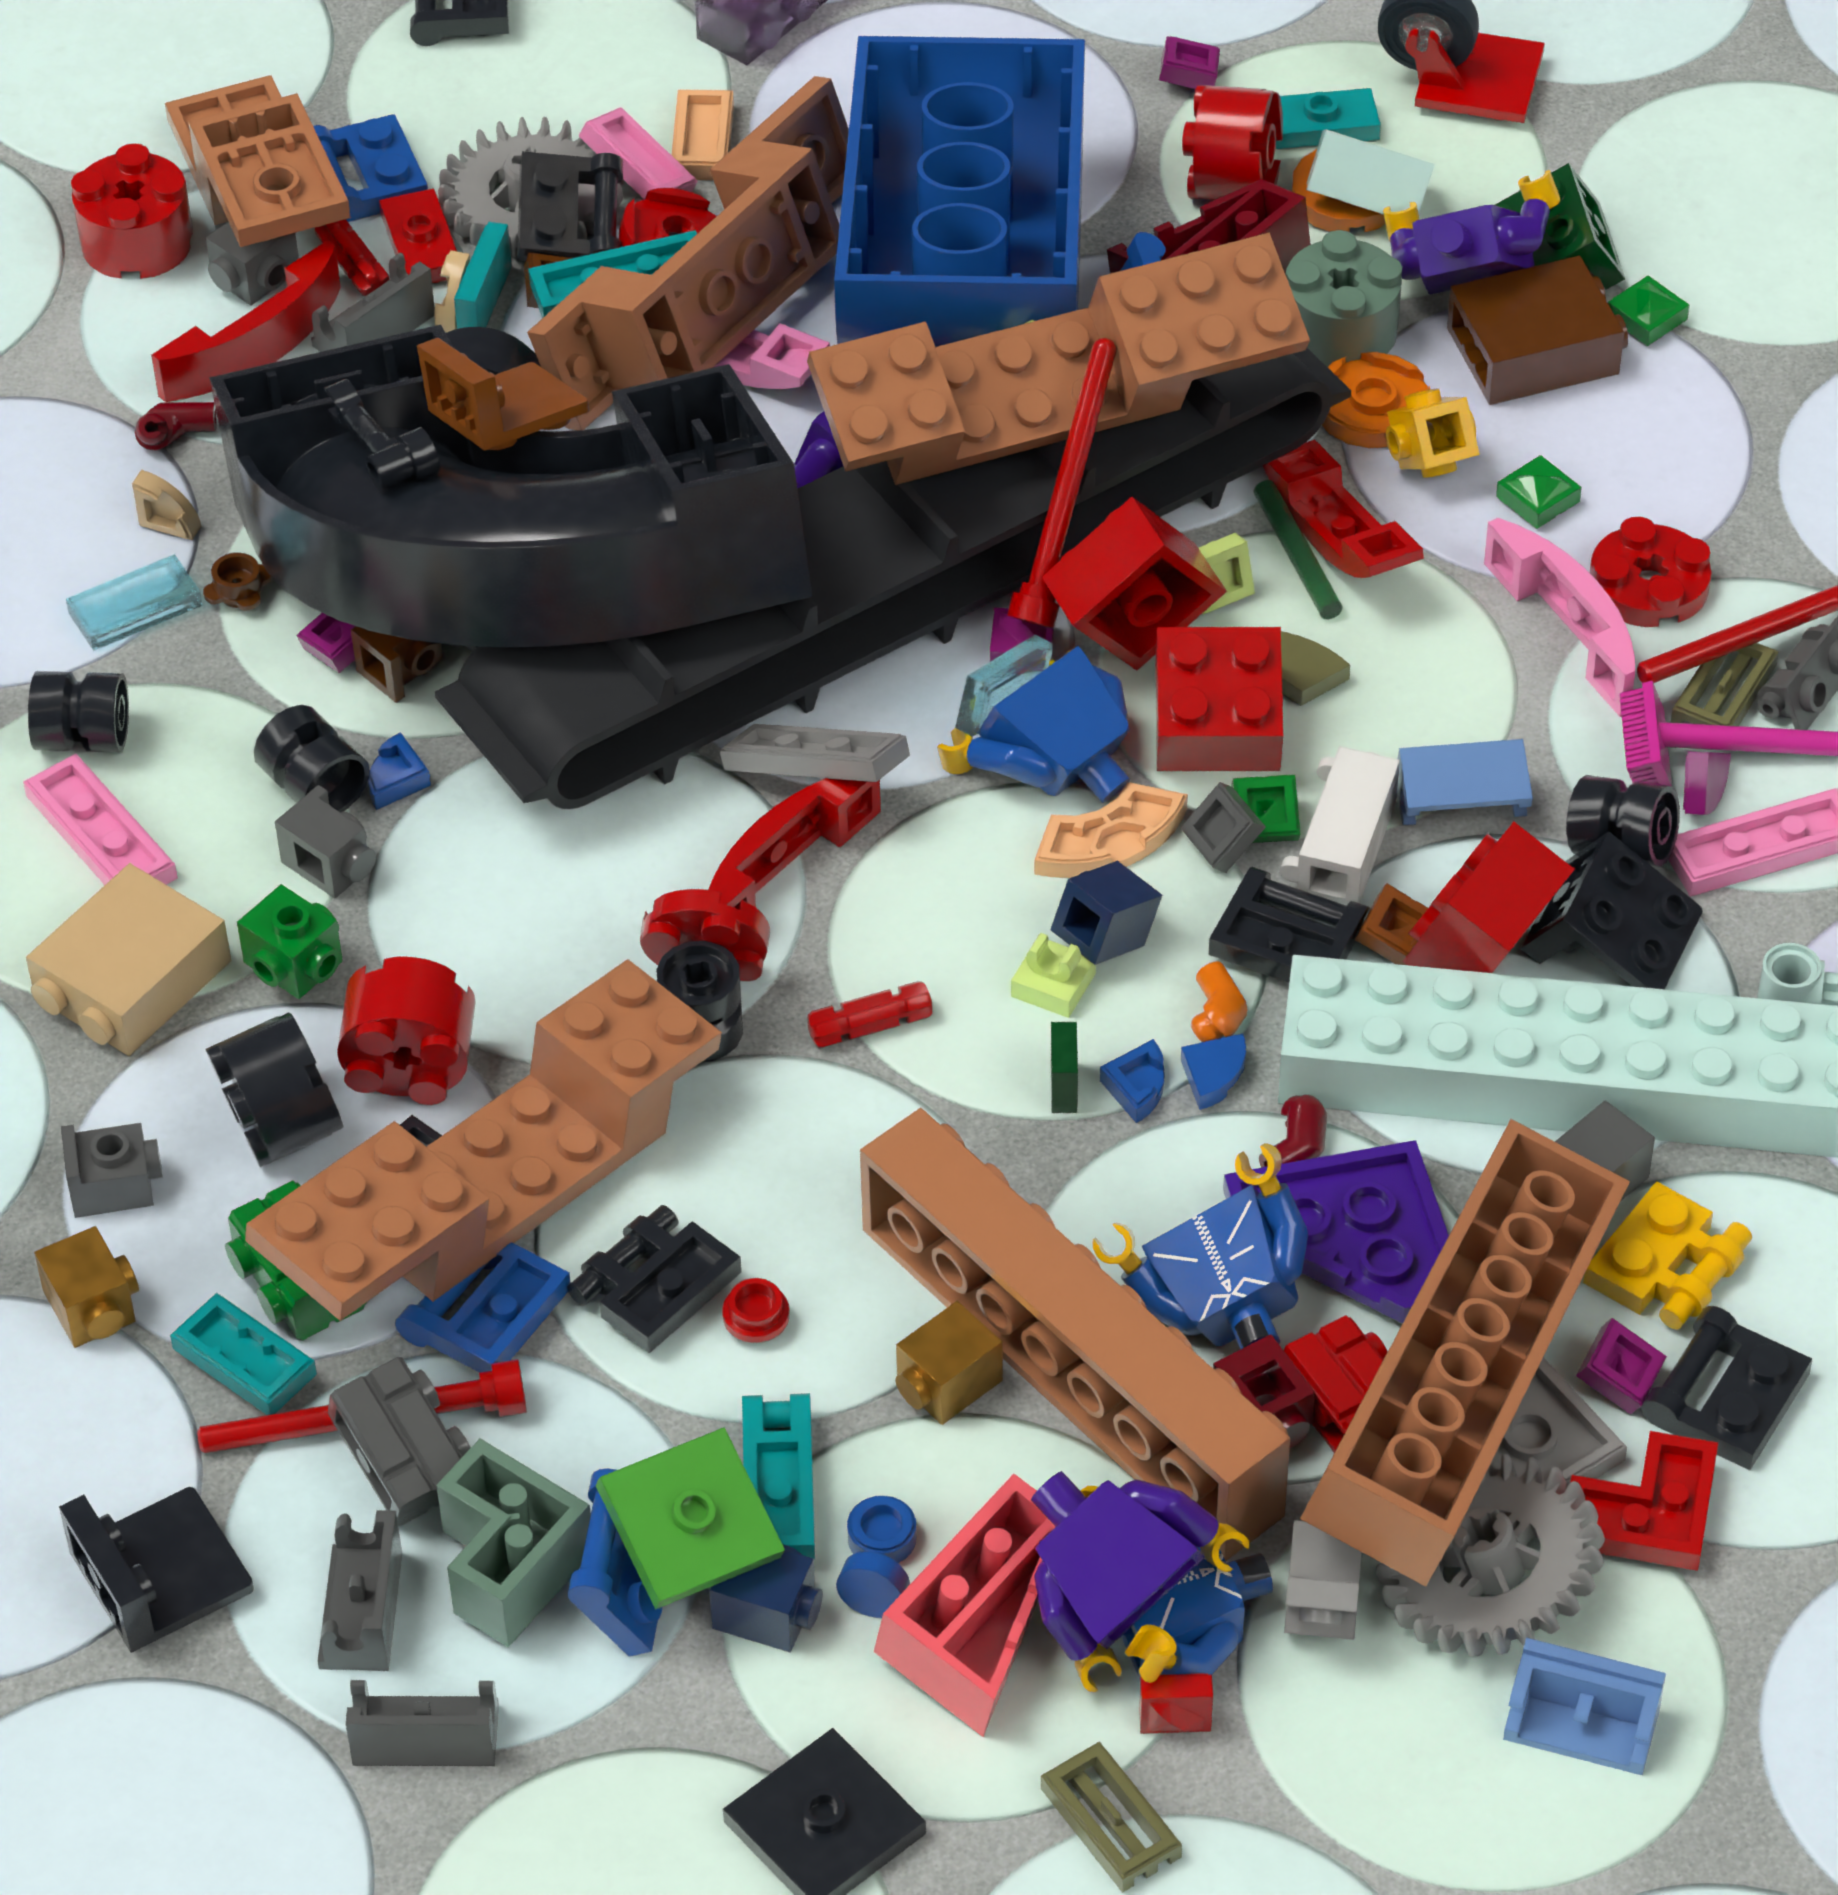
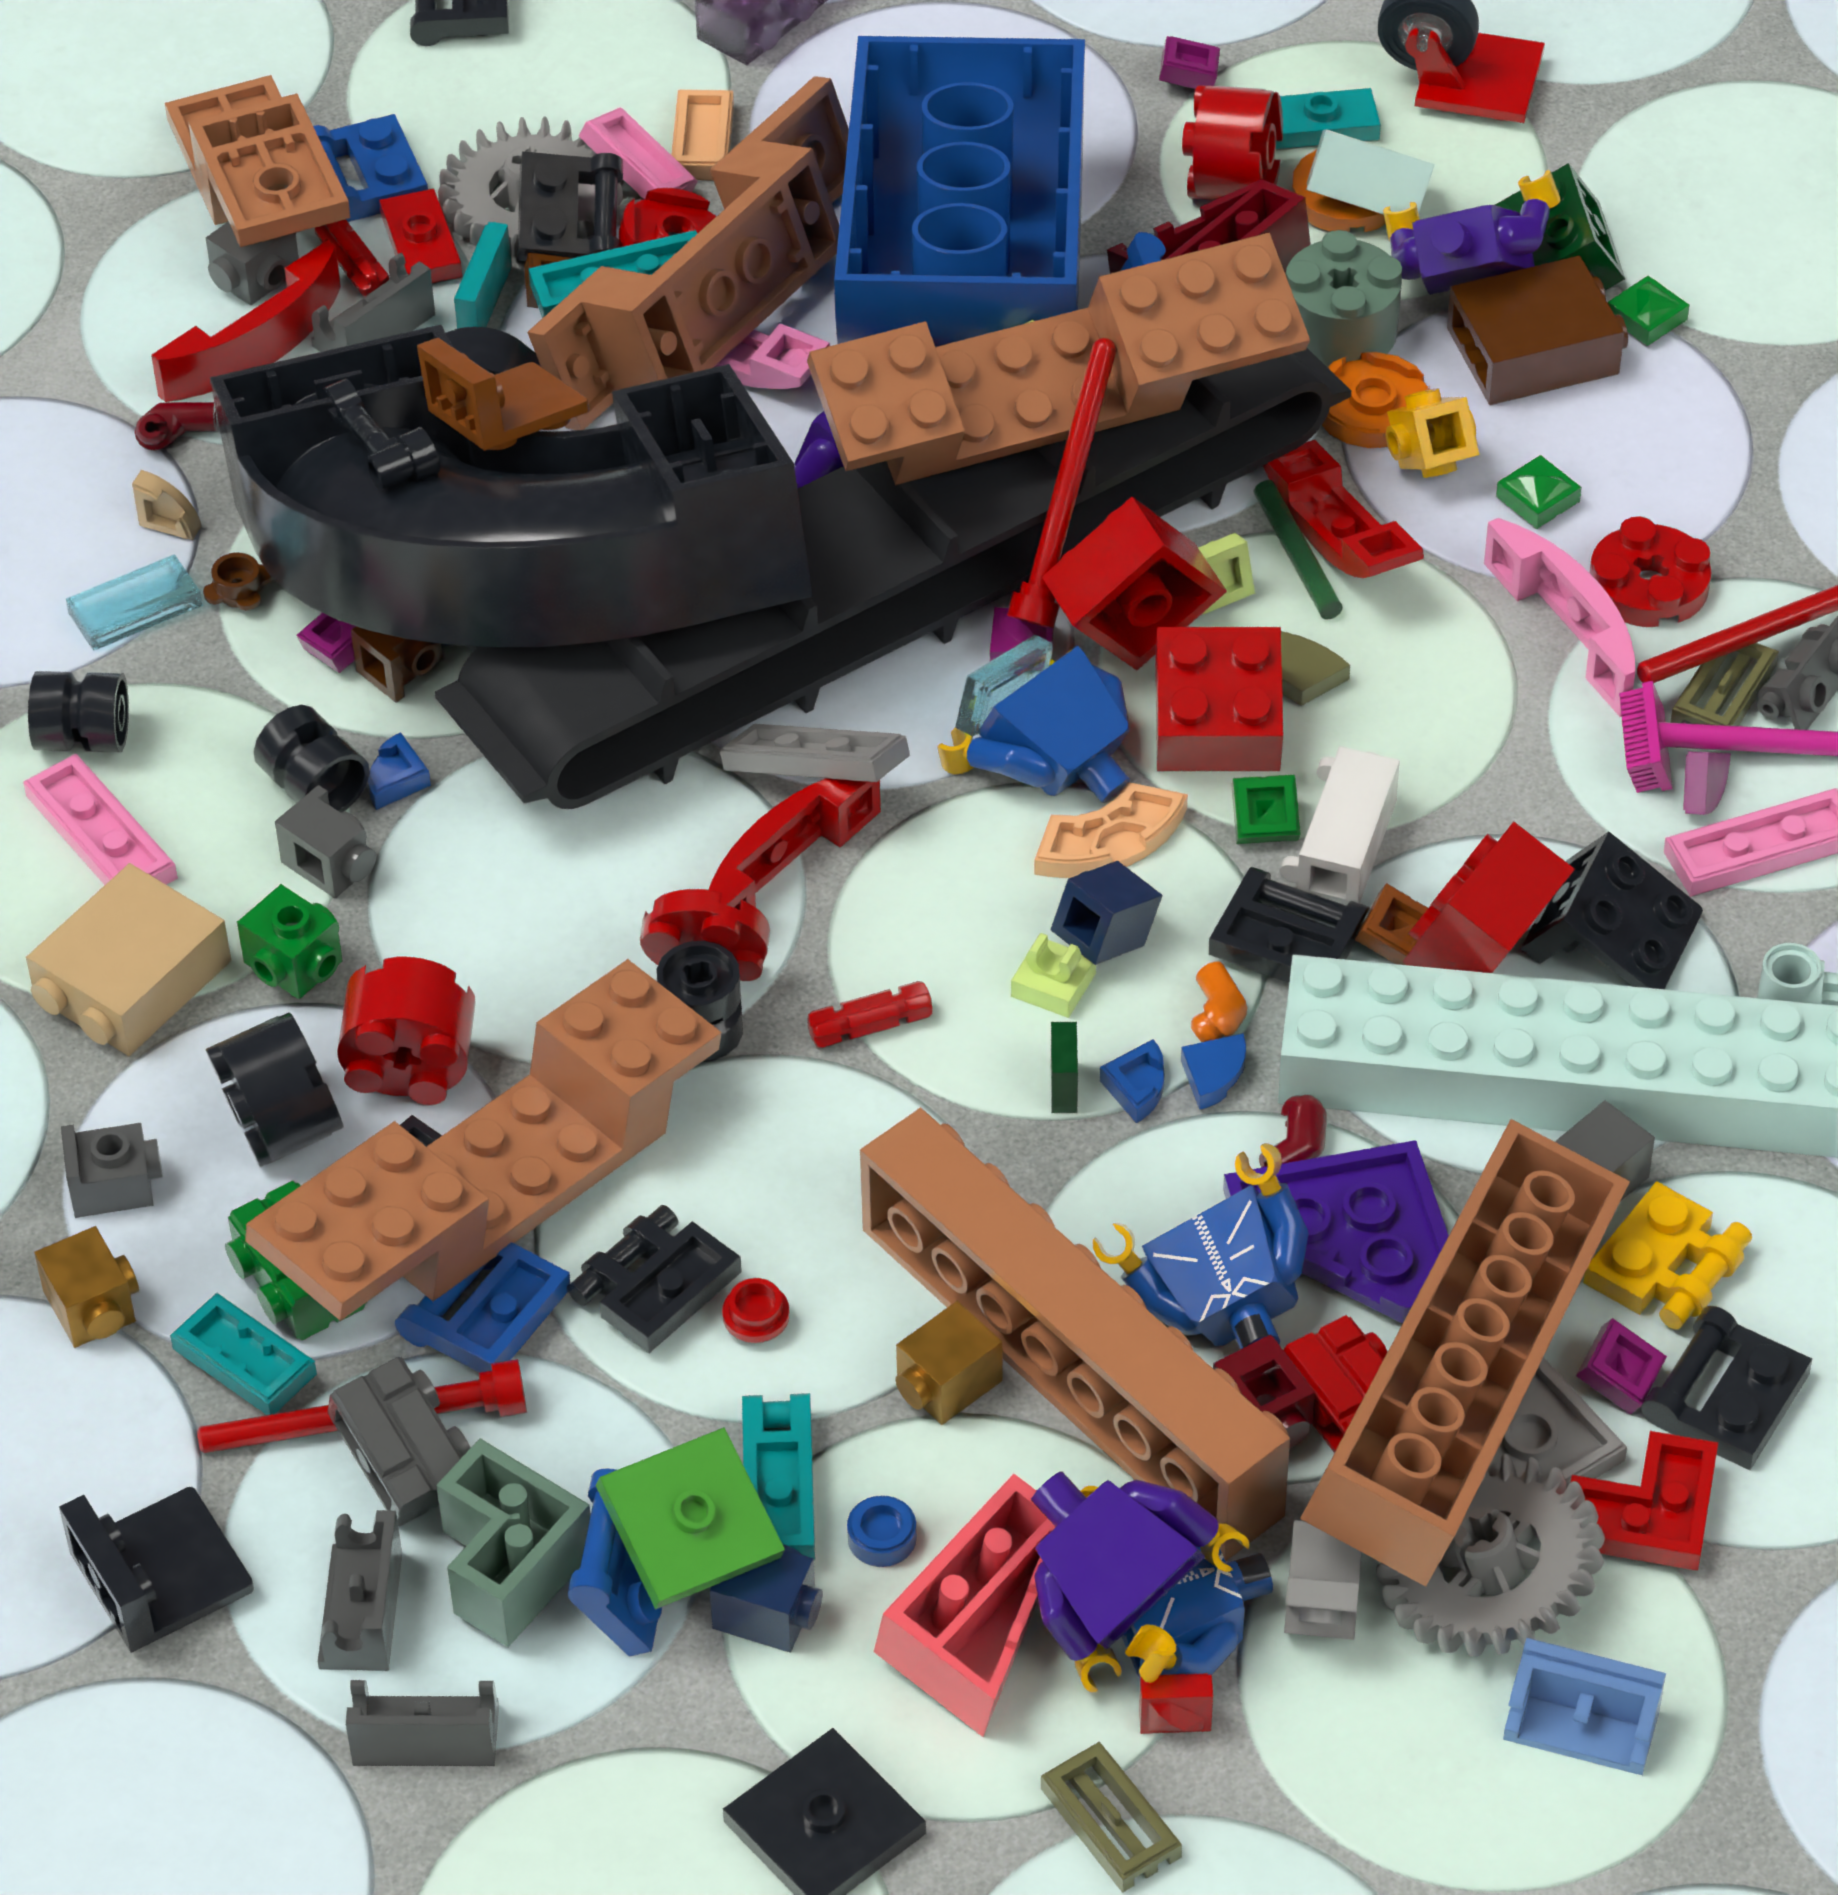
(132, 213): red brick -> none
(454, 270): tan tile -> none
(871, 1582): blue tile -> none
(1222, 827): dark grey tile -> none
(1463, 777): medium blue hinge -> none
(1639, 816): black wheel -> none

